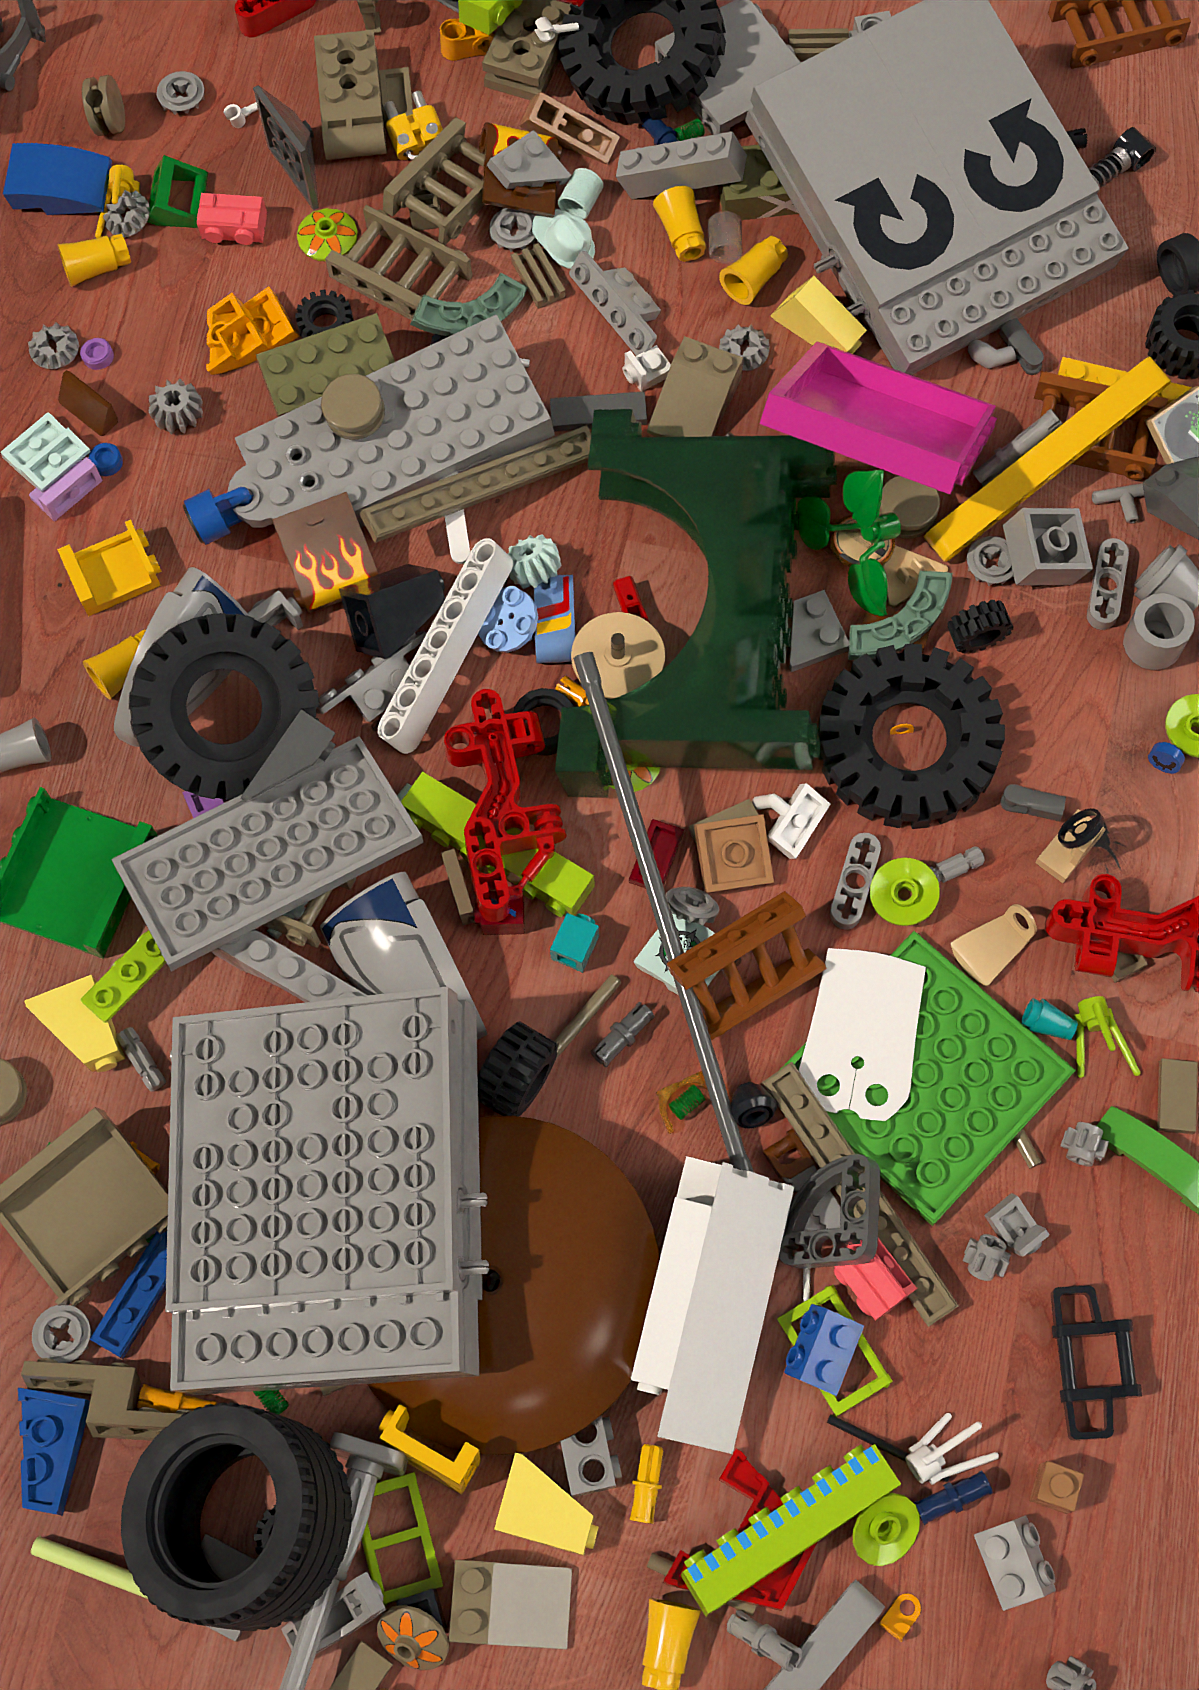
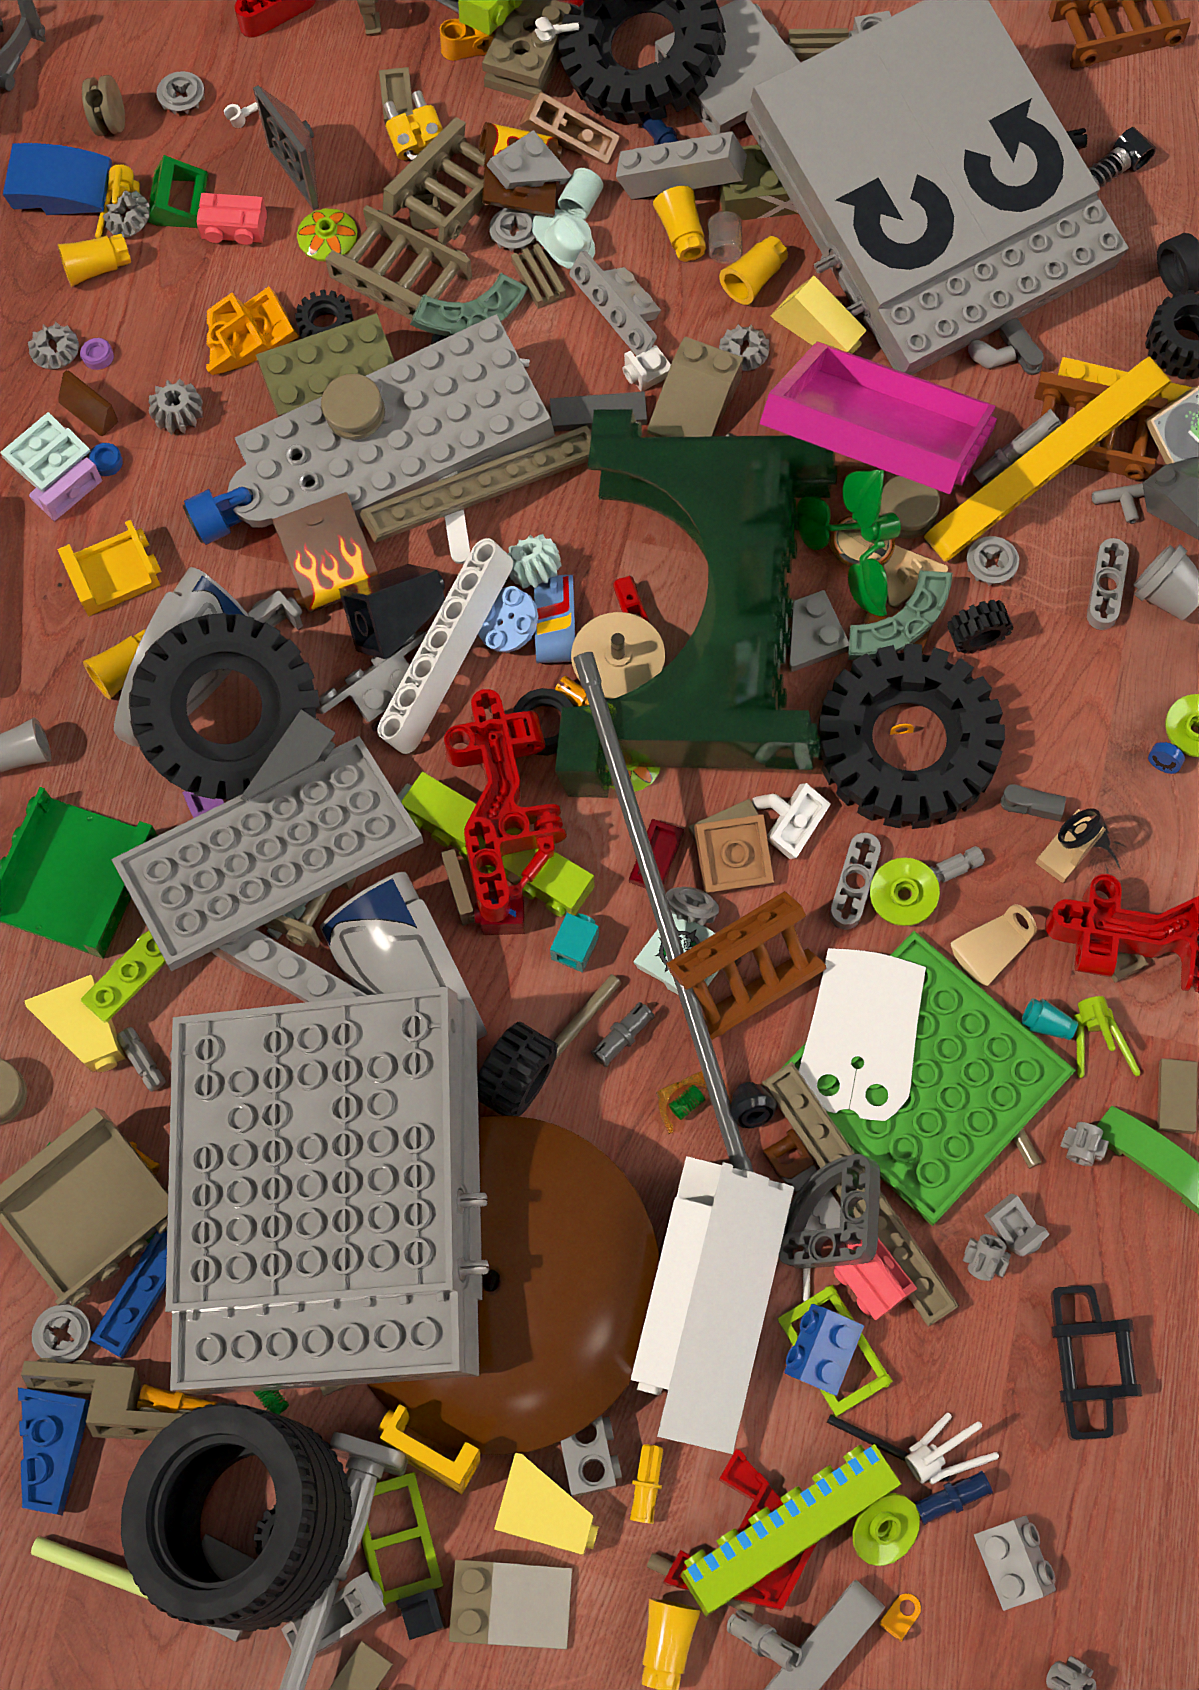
(350, 95): dark tan hinge -> none
(413, 1637): dark tan dish -> none
(694, 127): green piece -> none
(1047, 546): light grey brick -> none
(1056, 1487): medium nougat brick -> none
(1158, 631): light grey piece -> none

